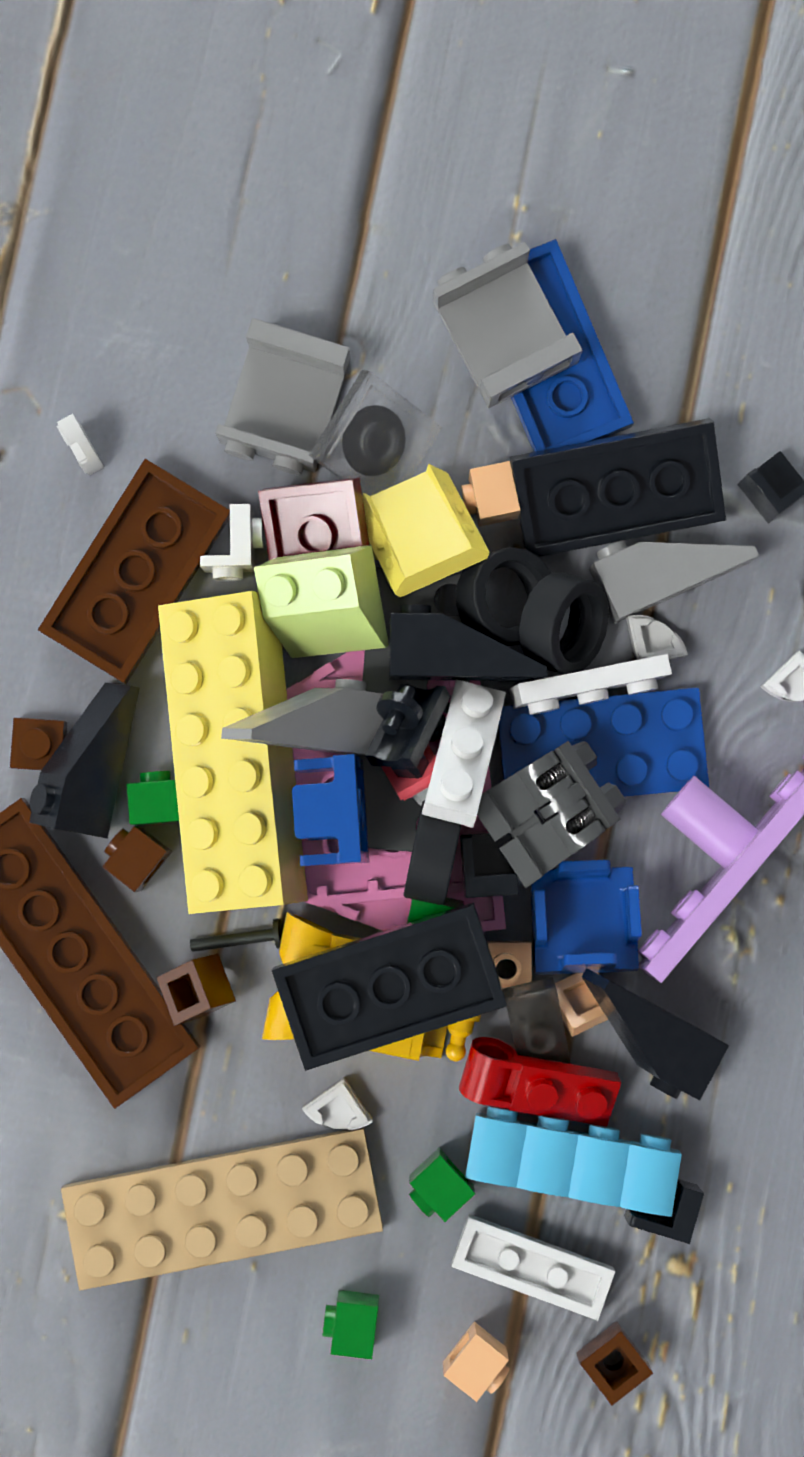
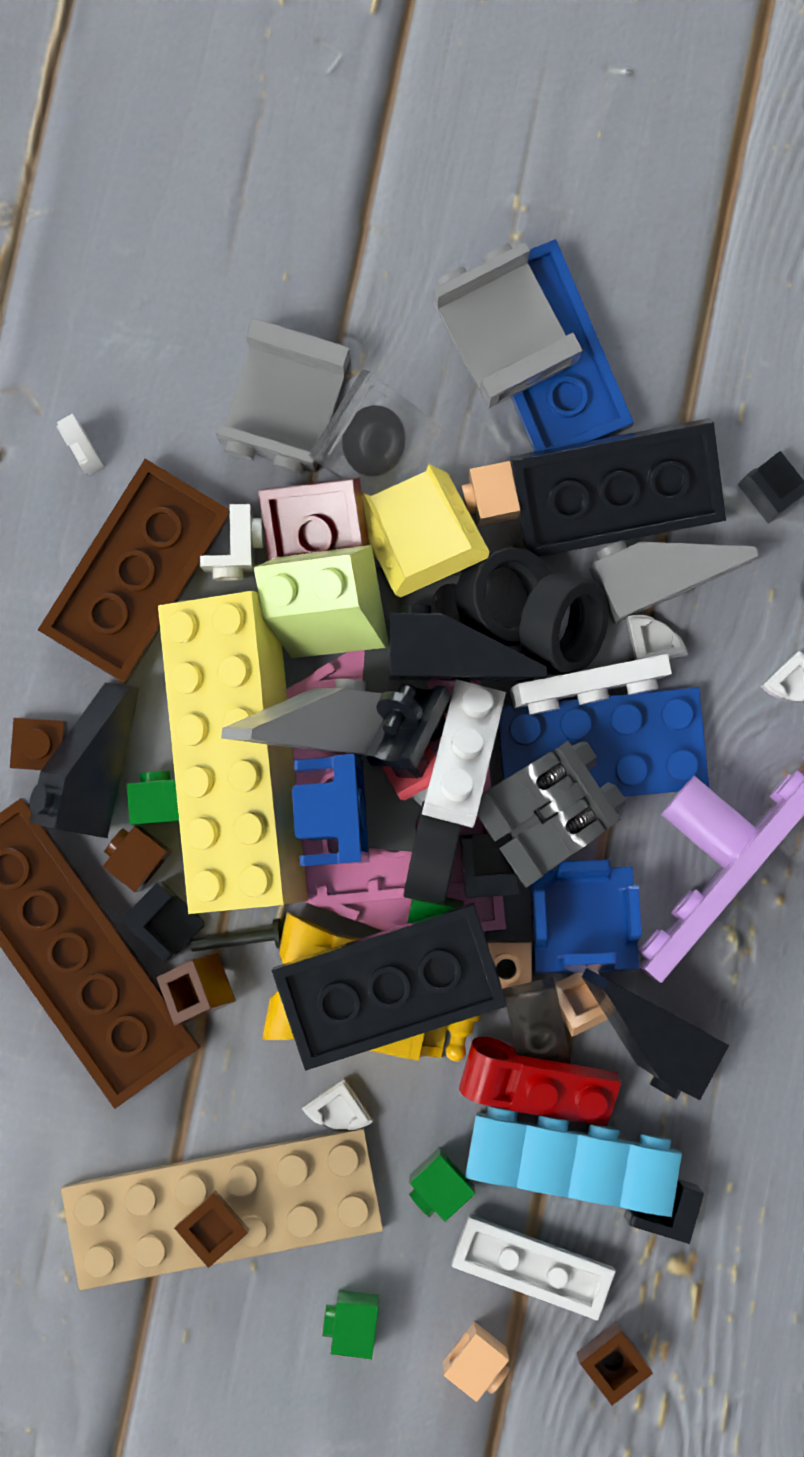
(163, 921): none -> black panel
(212, 1228): none -> reddish brown plate

